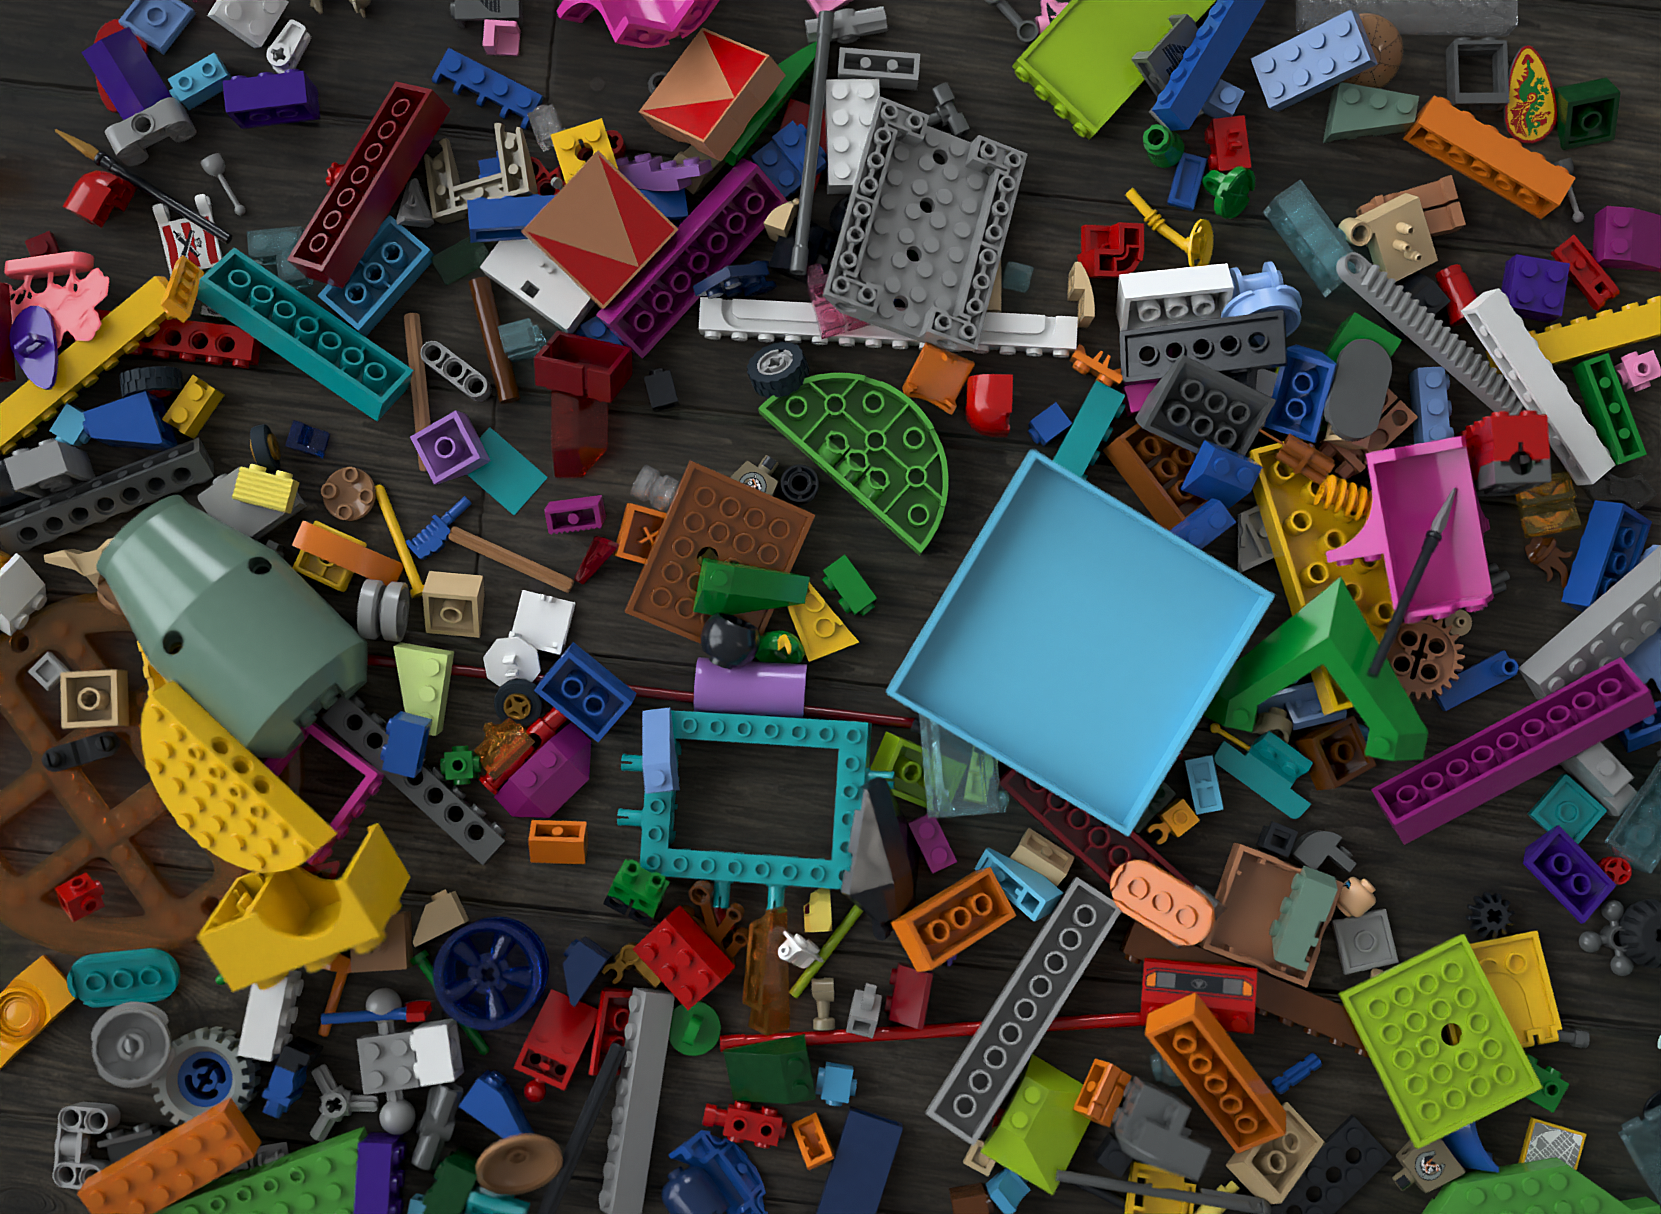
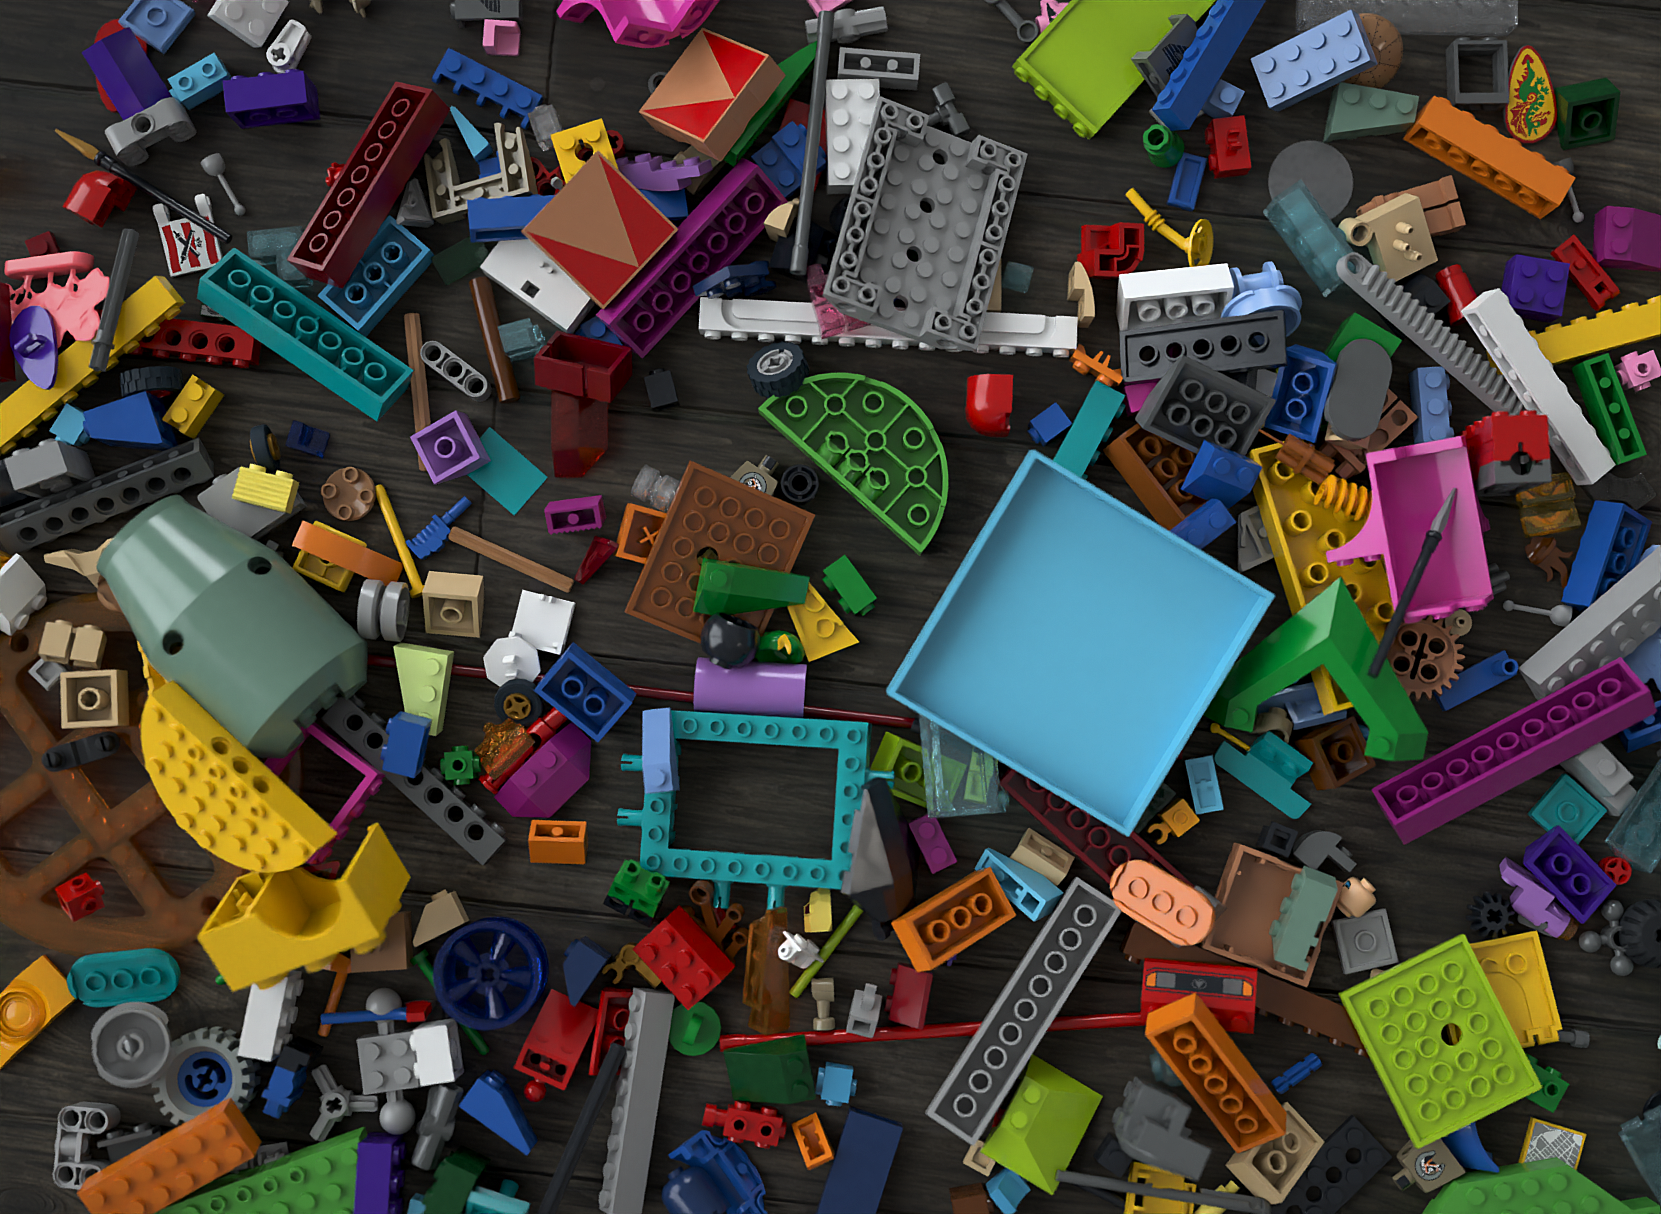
(64, 642): none -> tan piece
(113, 300): none -> dark grey axle
(182, 289): light orange plate -> none
(475, 141): none -> medium azure slope
(519, 1164): medium nougat dish -> none
(938, 377): orange piece -> none
(1101, 1092): orange brick -> none
(1230, 190): green tile -> none
(1320, 169): none -> flat silver sticker
(1536, 904): none -> medium lavender plate
(1559, 615): none -> light grey hinge

